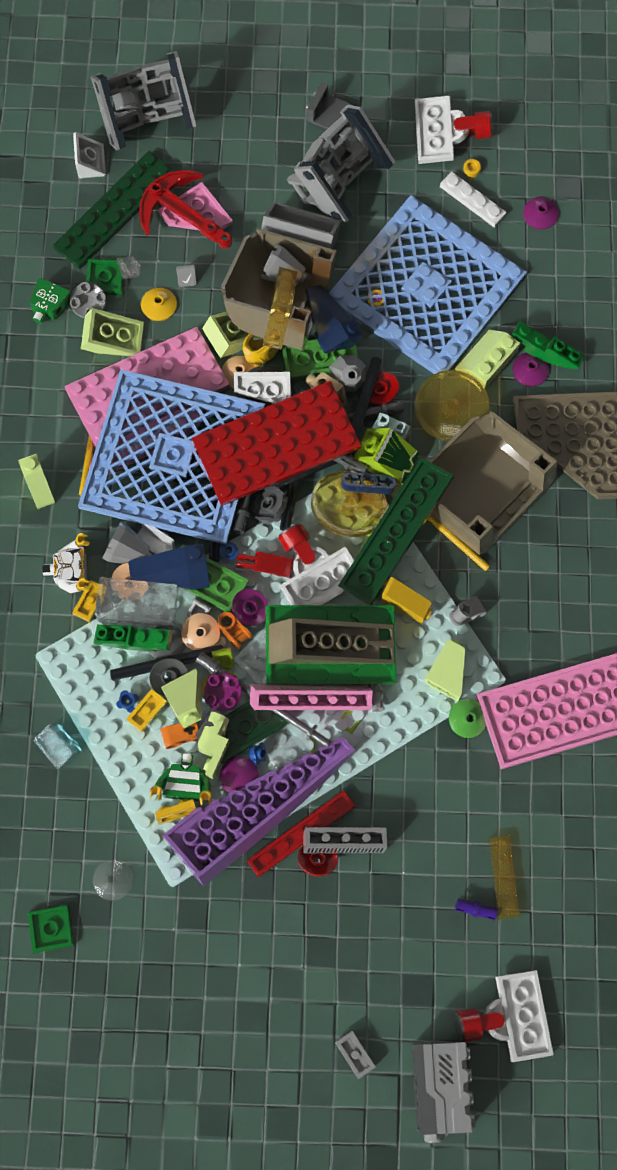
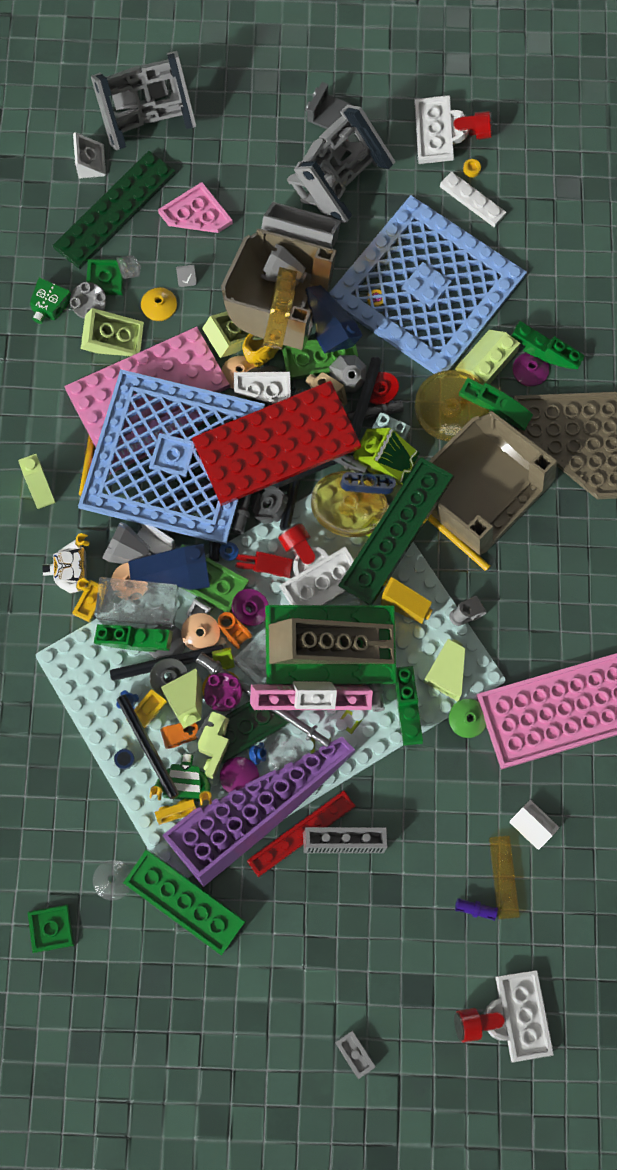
(57, 744): clear light blue bracket -> none
(124, 759): none -> tile
(147, 746): none -> black axle
(165, 197): red piece -> none
(184, 902): none -> green plate
(314, 695): none -> white panel
(326, 862): red dish -> none
(408, 706): none -> green slope
(442, 1090): light grey piece -> none
(497, 402): none -> green slope
(534, 824): none -> white panel
(540, 219): magenta dish -> none

